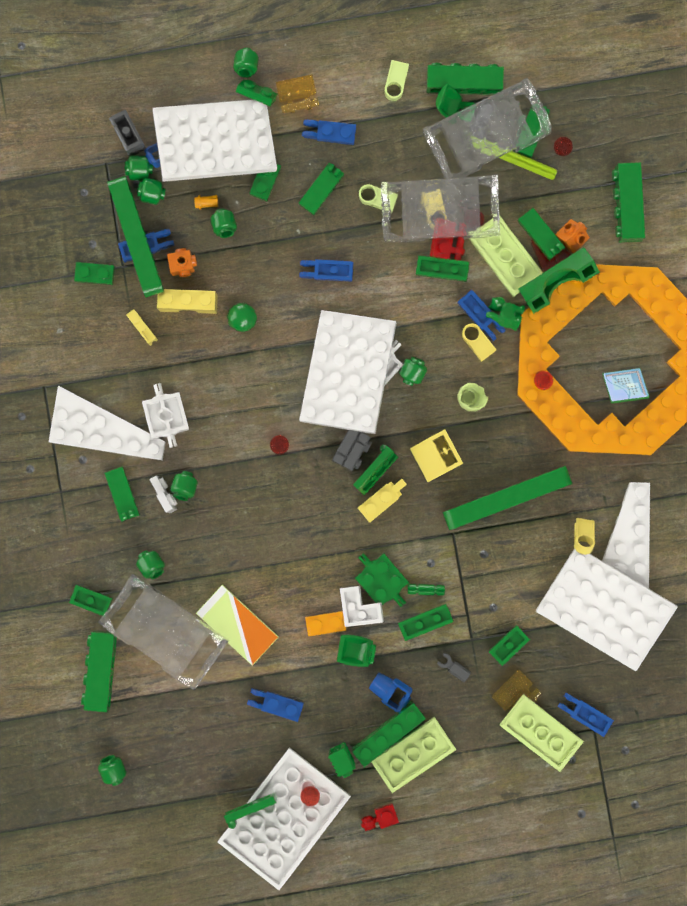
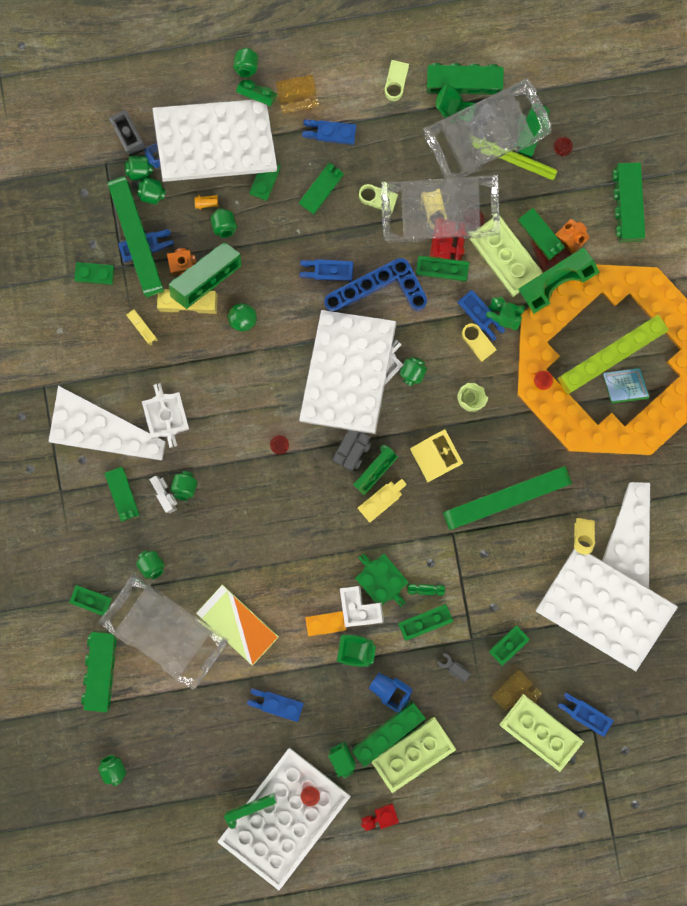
(205, 275): none -> brick
(377, 284): none -> blue beam
(613, 354): none -> lime arch

